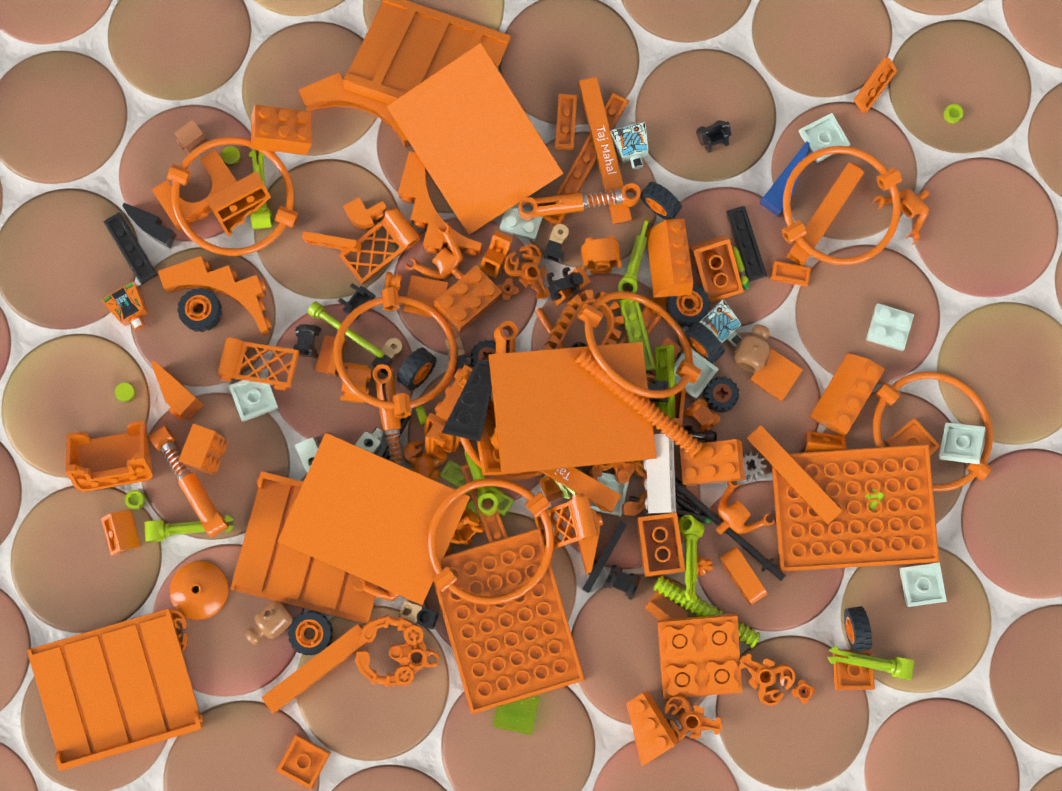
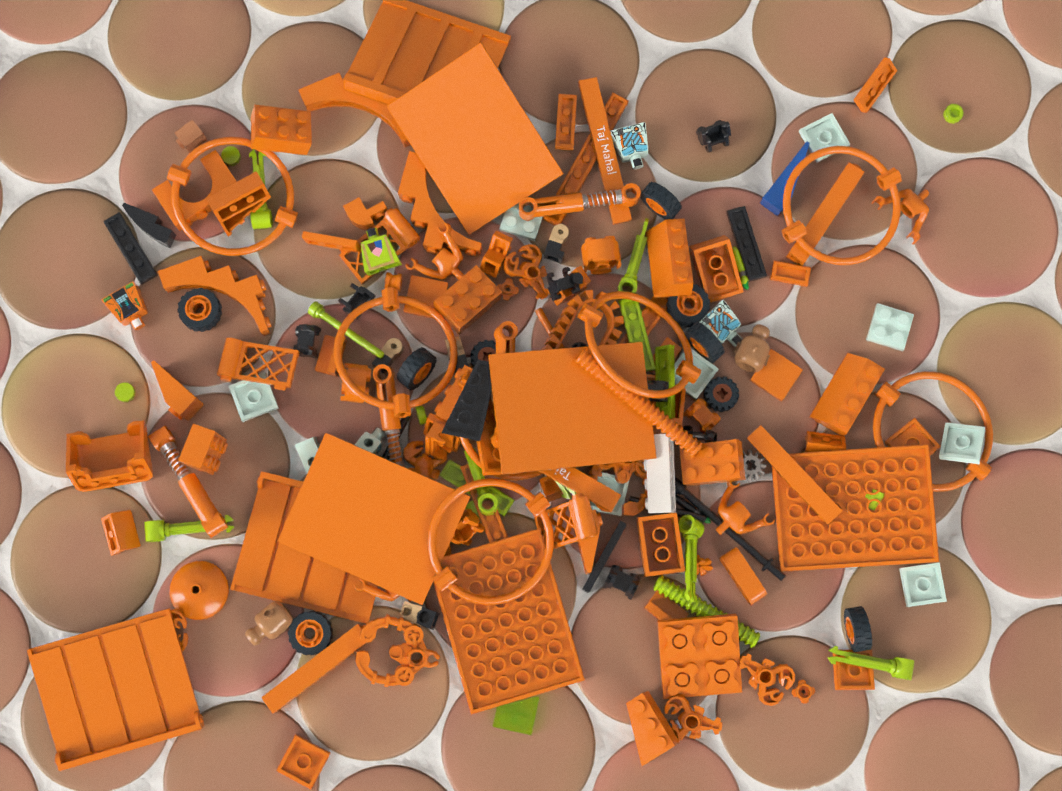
(135, 499): lime tile -> none
(378, 253): none -> lime torso

